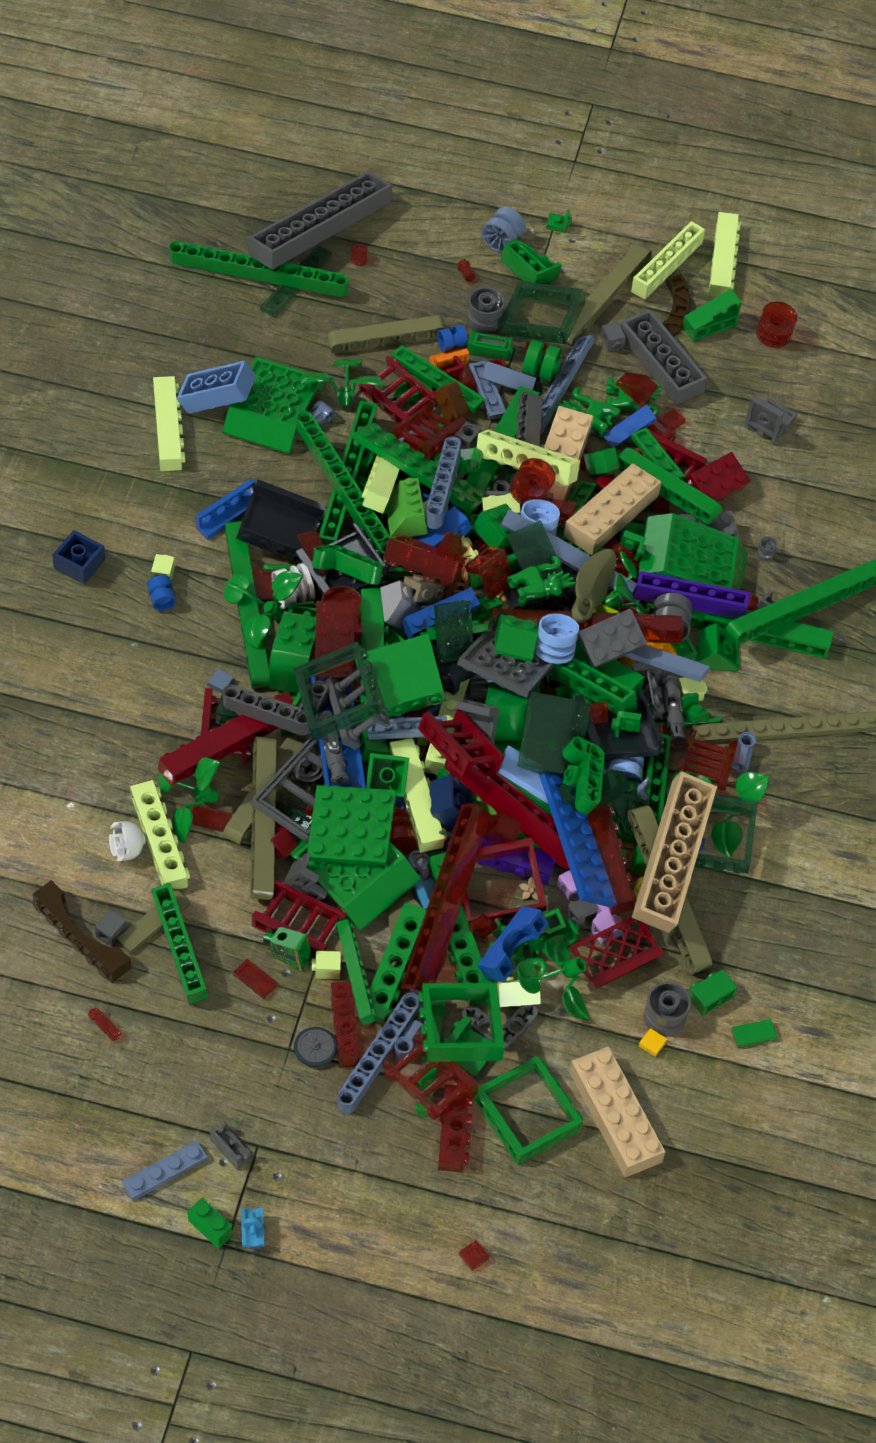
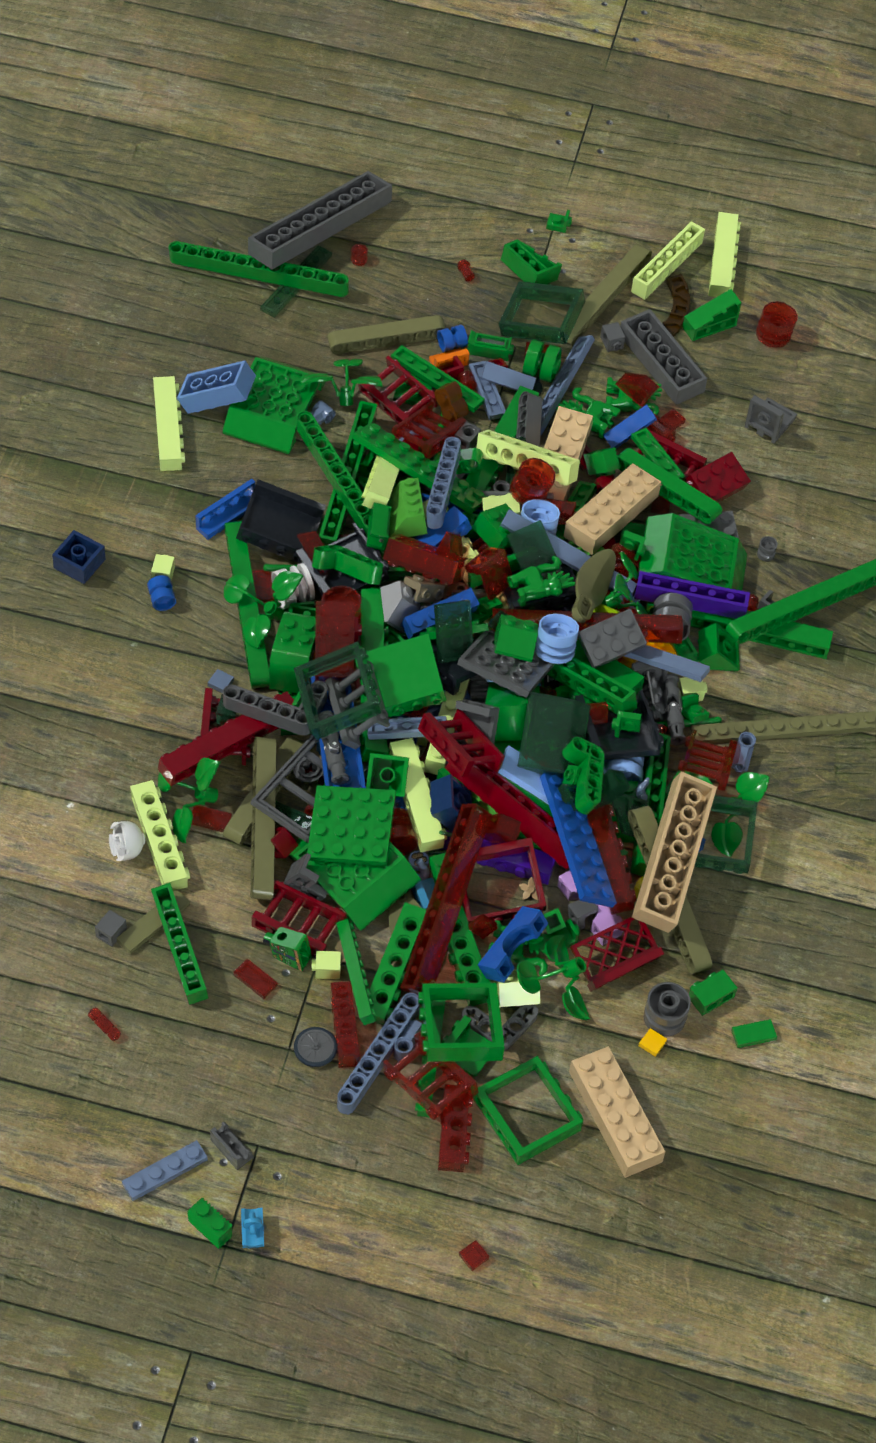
(110, 961): dark brown arch -> none
(378, 526): none -> green window
(485, 310): dark grey wheel -> none
(503, 228): sand blue wheel -> none

